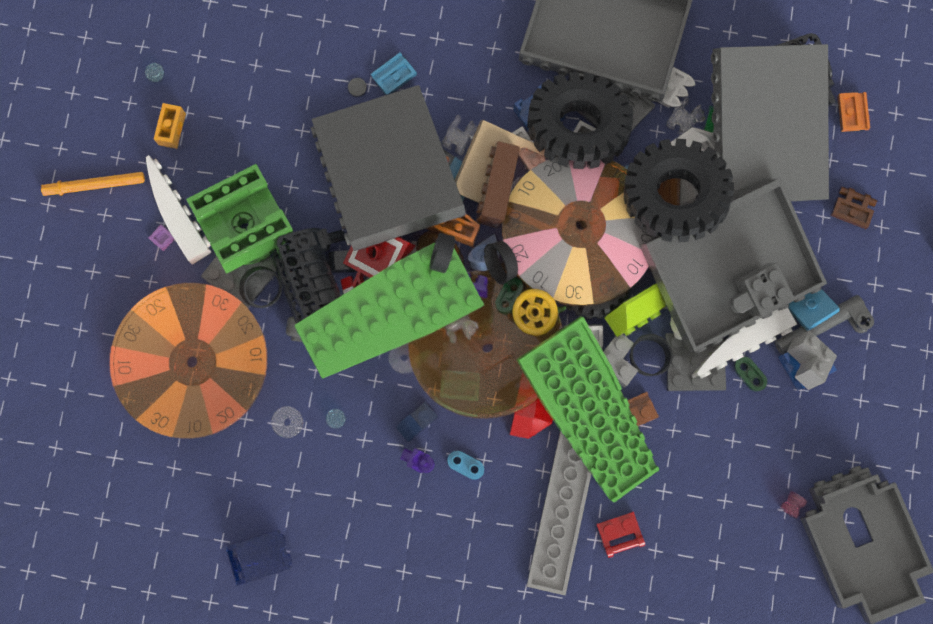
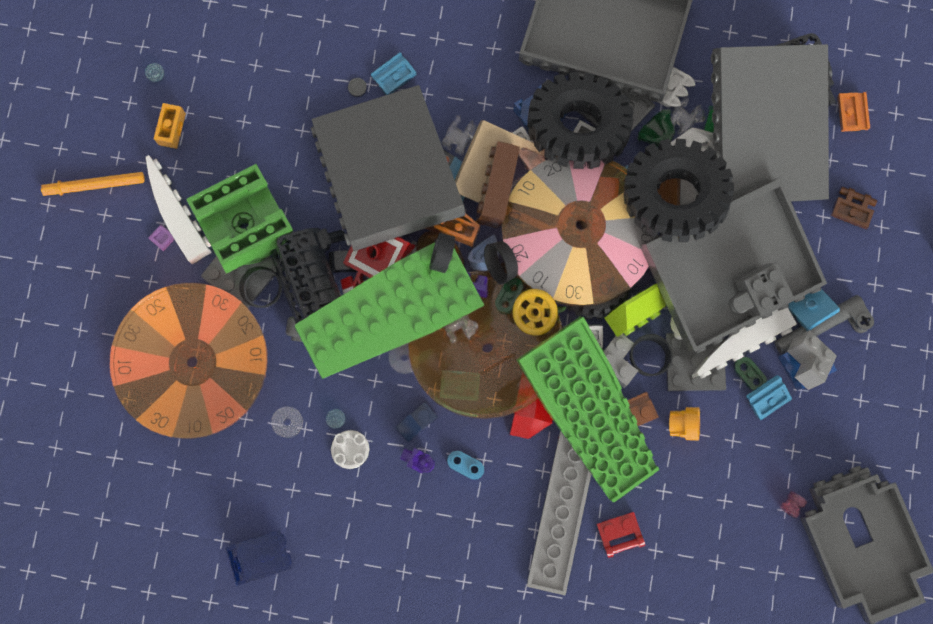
(350, 449): none -> white dish
(657, 129): none -> dark green hair
(685, 423): none -> light orange piece
(769, 397): none -> dark azure plate

